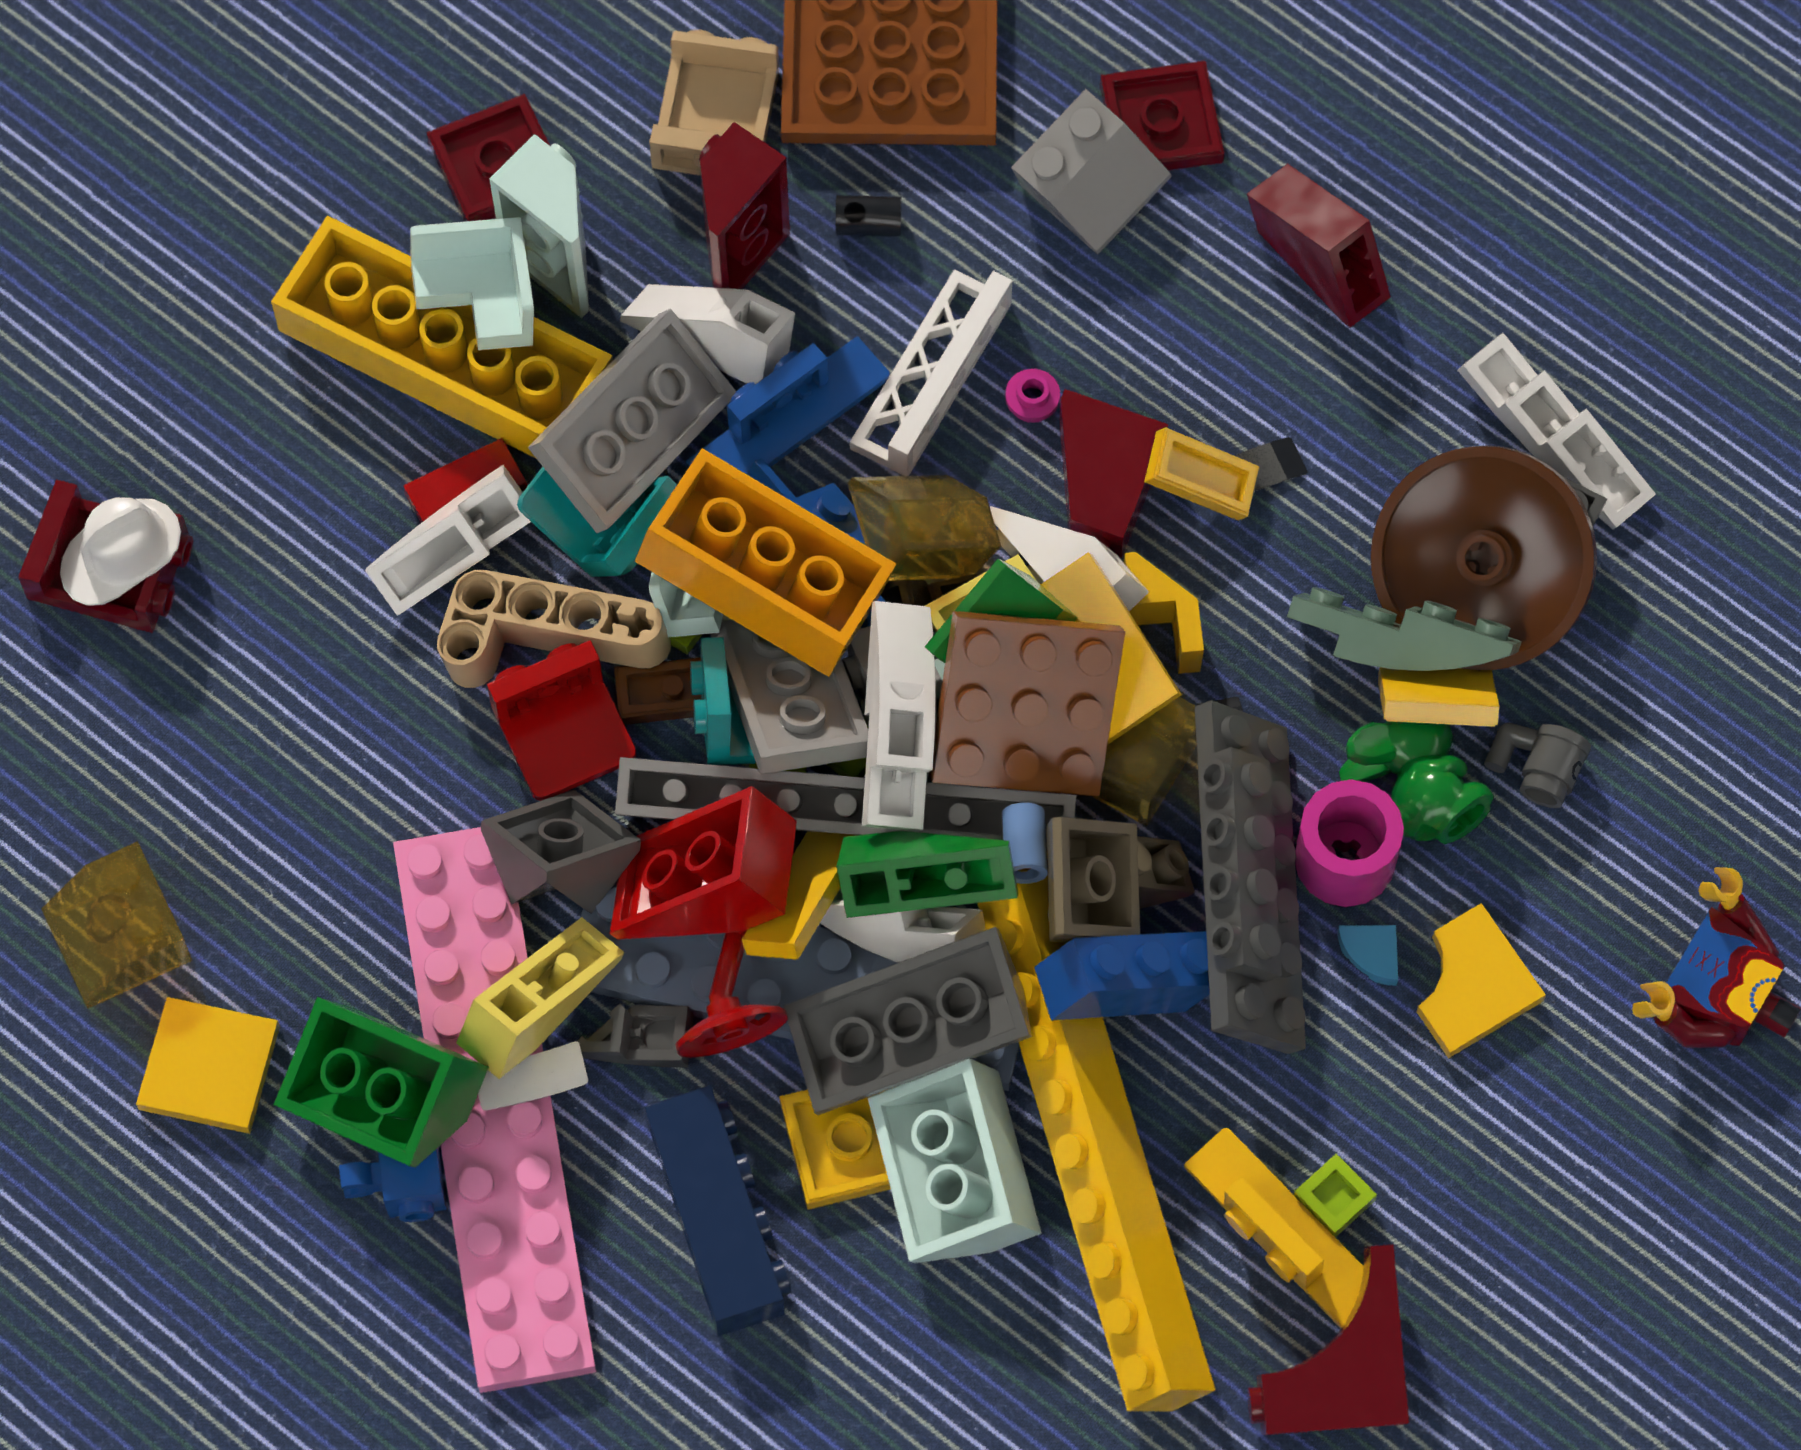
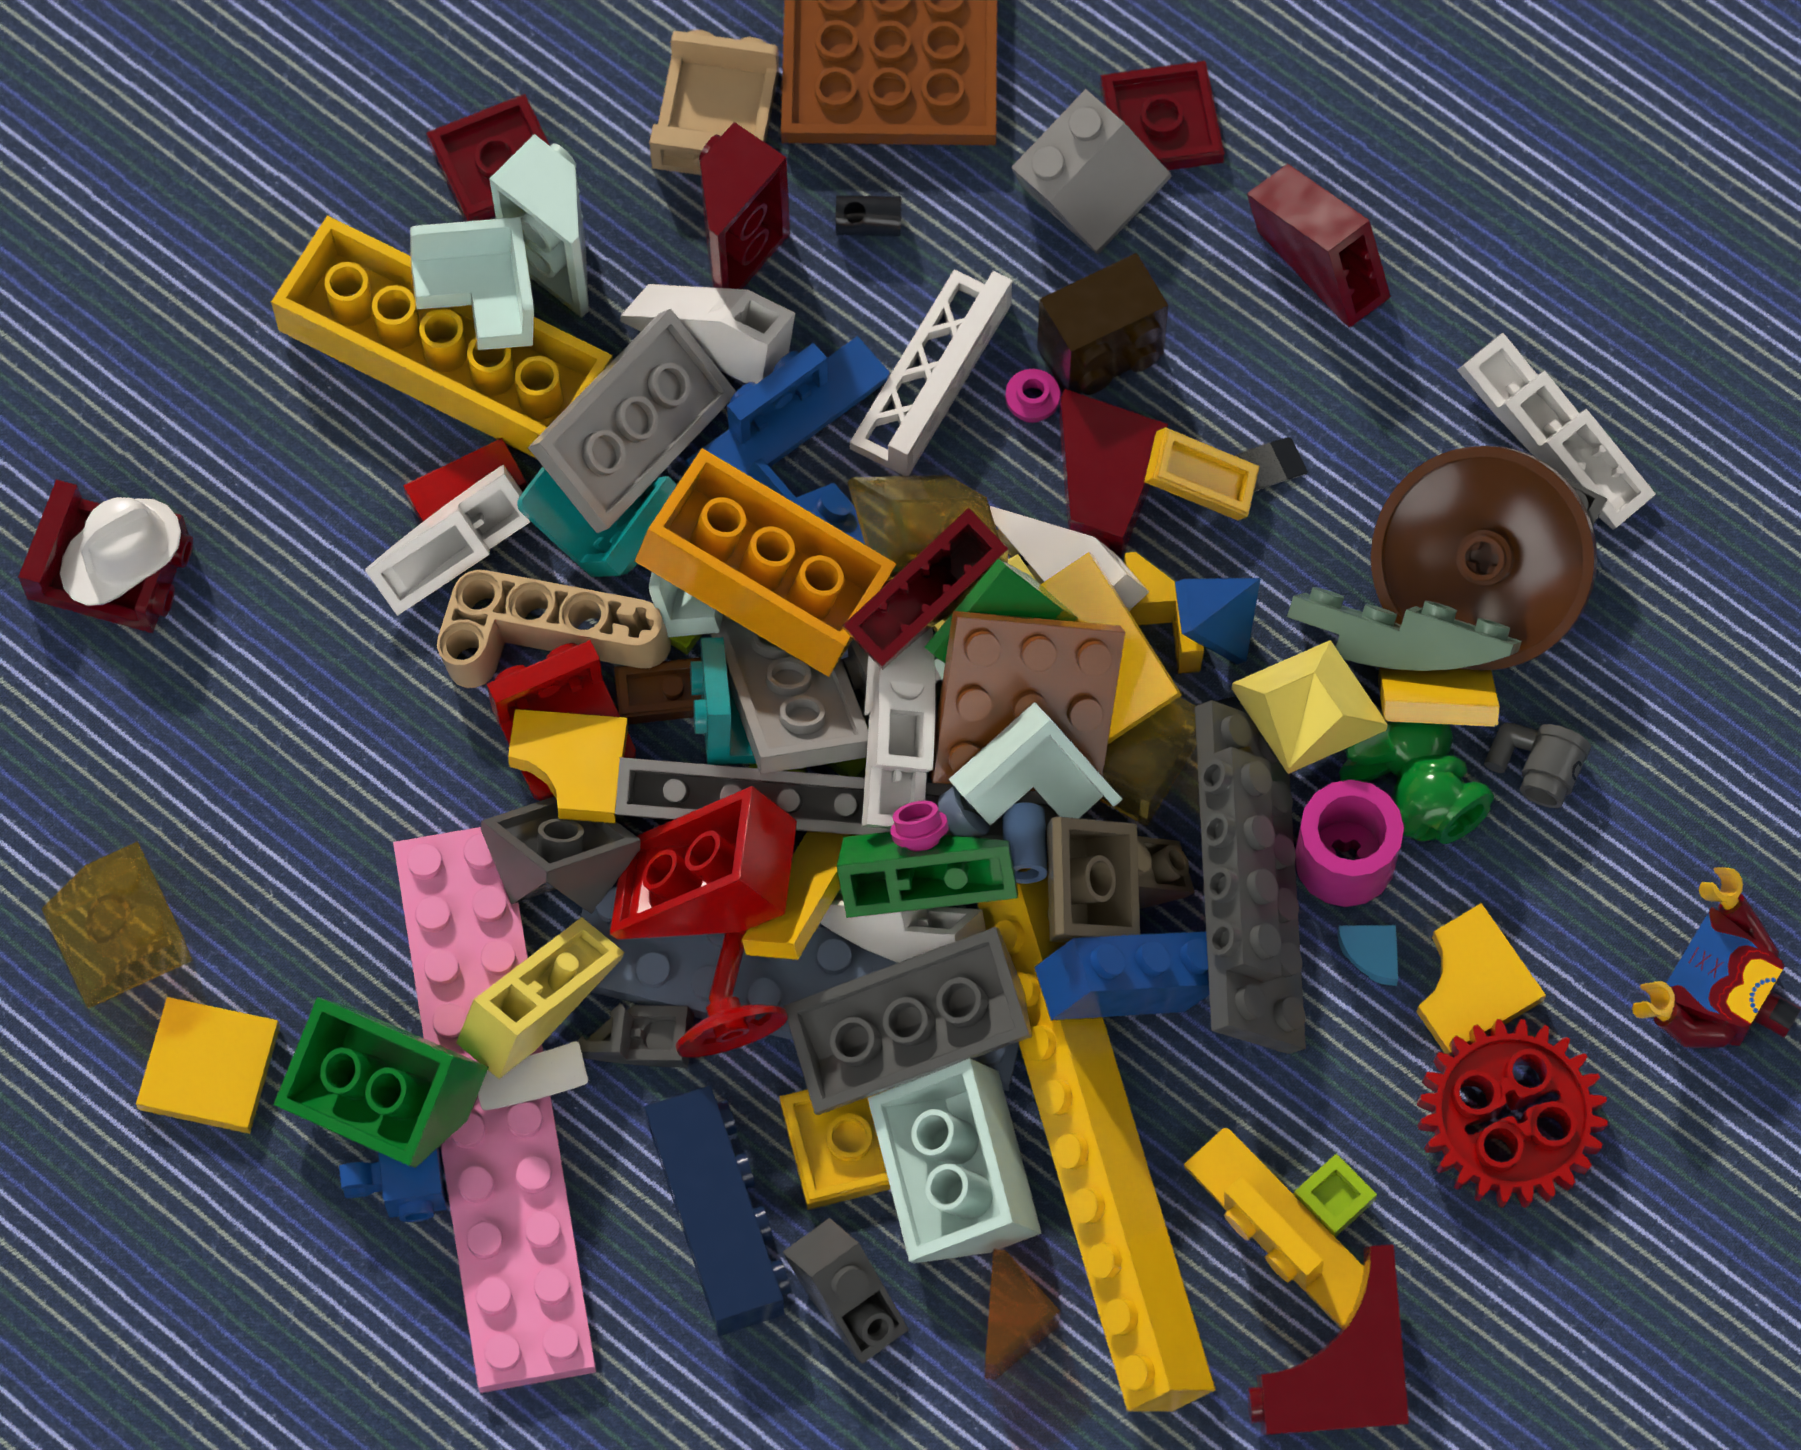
(573, 757): none -> yellow tile
(846, 1289): none -> dark grey slope
(918, 825): none -> dark pink plate
(926, 589): none -> dark red arch
(961, 815): none -> sand blue tile
(1017, 1315): none -> clear orange slope
(1027, 756): none -> light aqua panel
(1102, 326): none -> dark brown brick
(1219, 613): none -> blue slope
(1309, 706): none -> light yellow slope
(1489, 1067): none -> red gear

